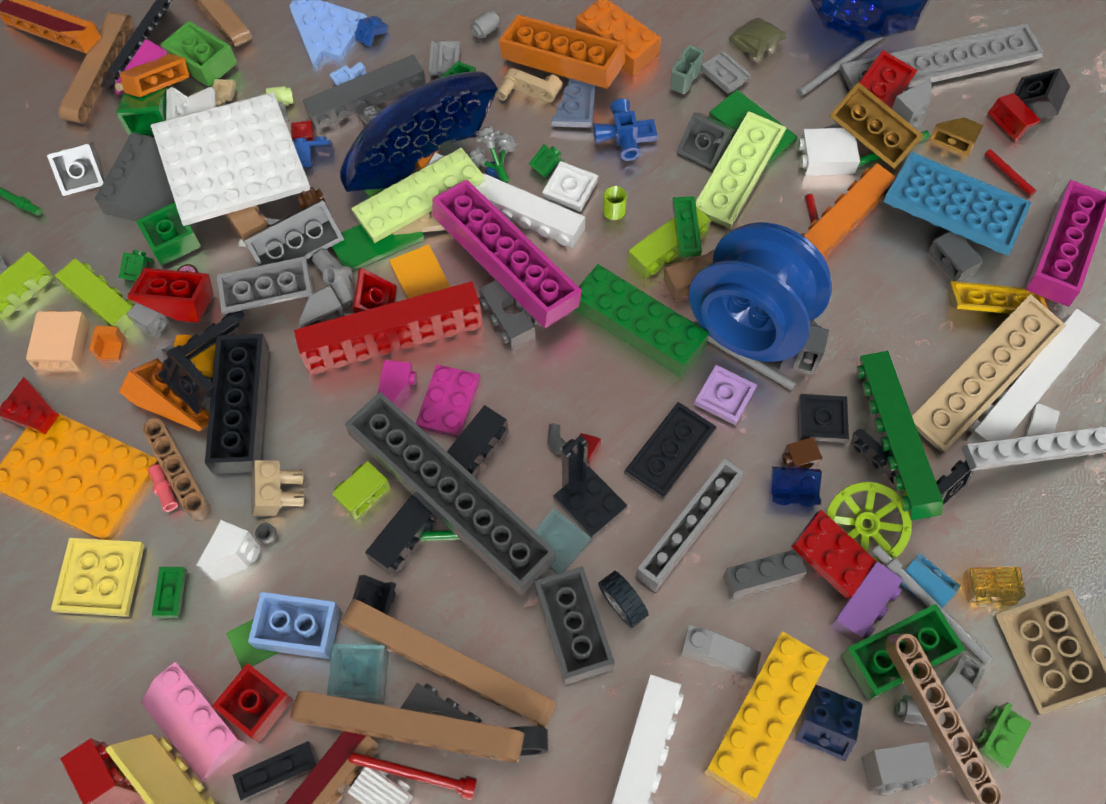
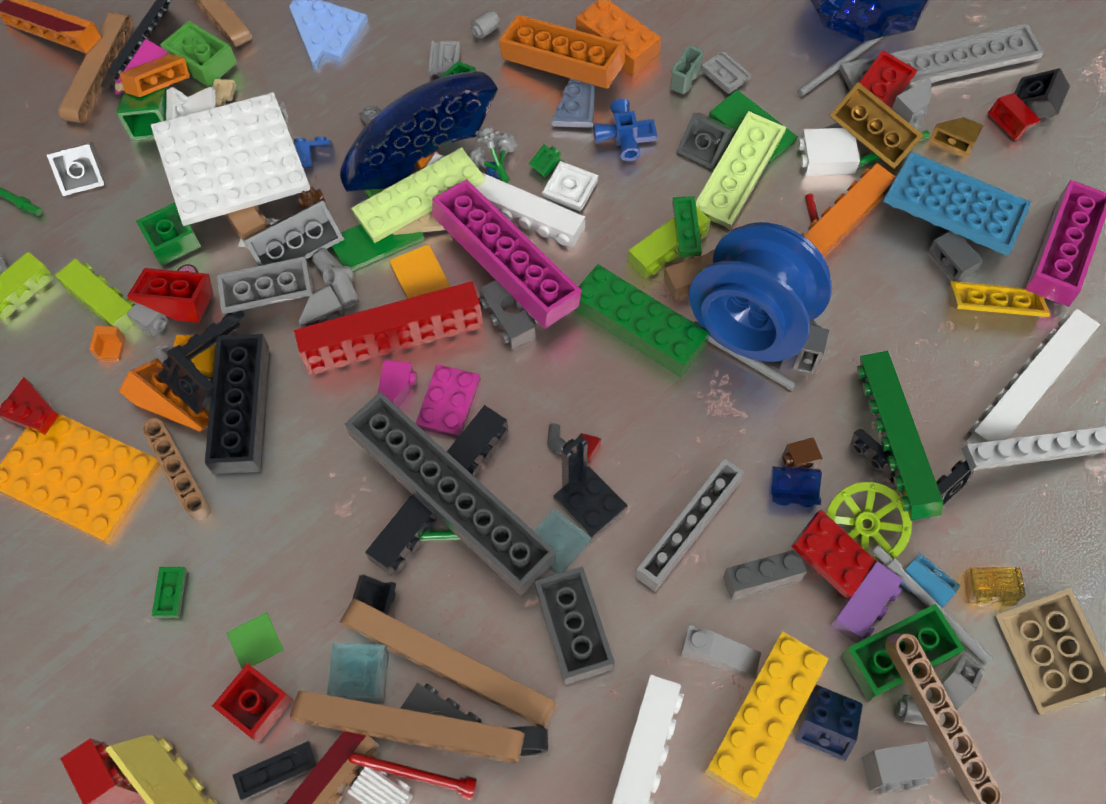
(58, 340): light nougat brick -> none
(98, 577): light yellow plate -> none
(133, 264): green bracket -> none
(136, 181): dark grey slope -> none
(162, 488): coral pin -> none
(191, 721): bright pink slope -> none
(228, 552): white slope -> none
(264, 534): dark grey hinge -> none
(266, 491): tan brick -> none
(282, 94): yellowish green brick -> none
(294, 625): light blue brick -> none
(302, 130): red tile -> none
(345, 74): light blue plate -> none
(361, 490): lime brick -> none
(364, 91): dark grey brick -> none
(368, 28): blue bracket -> none
(372, 291): red slope -> none
(529, 84): tan beam -> none
(614, 195): lime piece -> none
(623, 599): black wheel -> none
(670, 450): black tile -> none
(725, 394): lavender plate -> none
(757, 37): olive slope -> none
(823, 418): black plate -> none
(986, 373): tan plate -> none
(1003, 735): bright green bracket -> none
(1012, 174): red bar -> none
(1042, 421): white slope -> none

